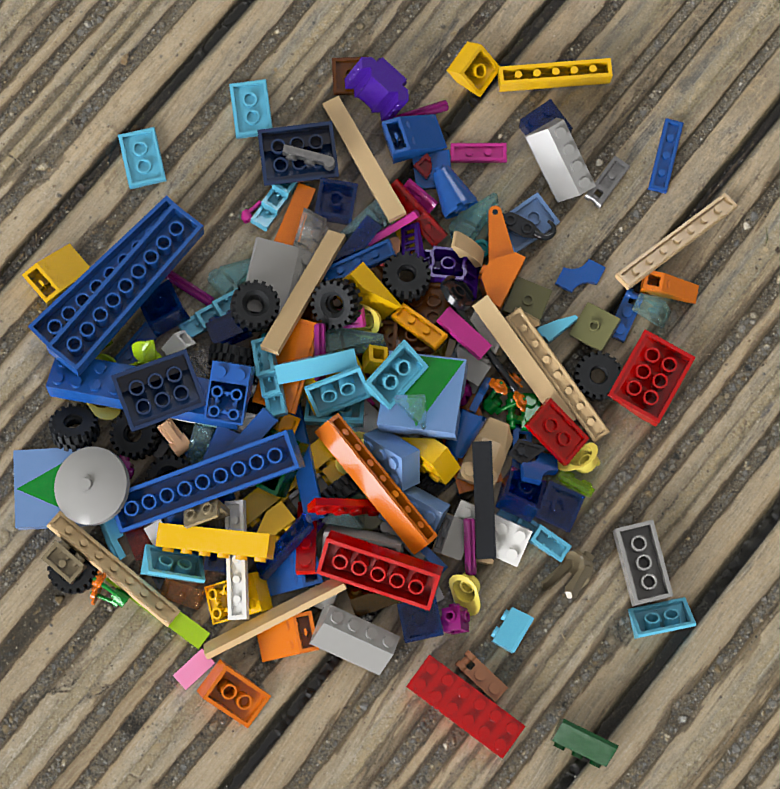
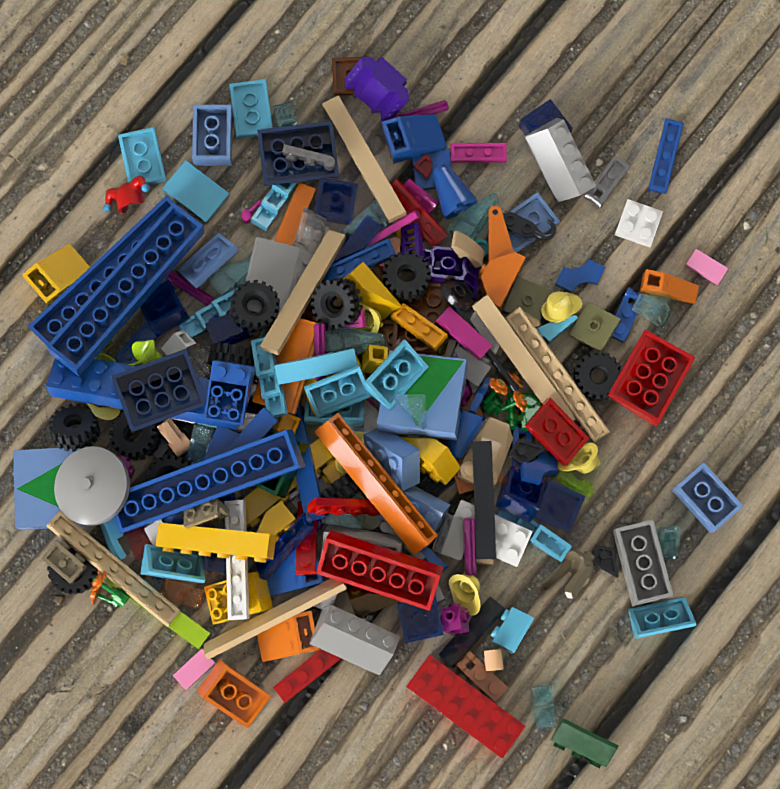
(127, 194): none -> red piece
(196, 191): none -> medium azure tile
(207, 260): none -> medium blue plate
(212, 135): none -> medium blue brick
(284, 115): none -> clear light blue slope
(305, 674): none -> red plate
(473, 68): yellow slope -> none
(478, 625): none -> black tile
(493, 660): none -> light nougat piece
(543, 707): none -> clear light blue slope
(554, 75): yellow brick -> none
(560, 306): none -> light yellow piece
(605, 559): none -> black piece
(638, 223): none -> white plate
(669, 541): none -> clear light blue slope
(676, 241): tan tile -> none
(706, 267): none -> bright pink tile
(707, 498): none -> medium blue brick

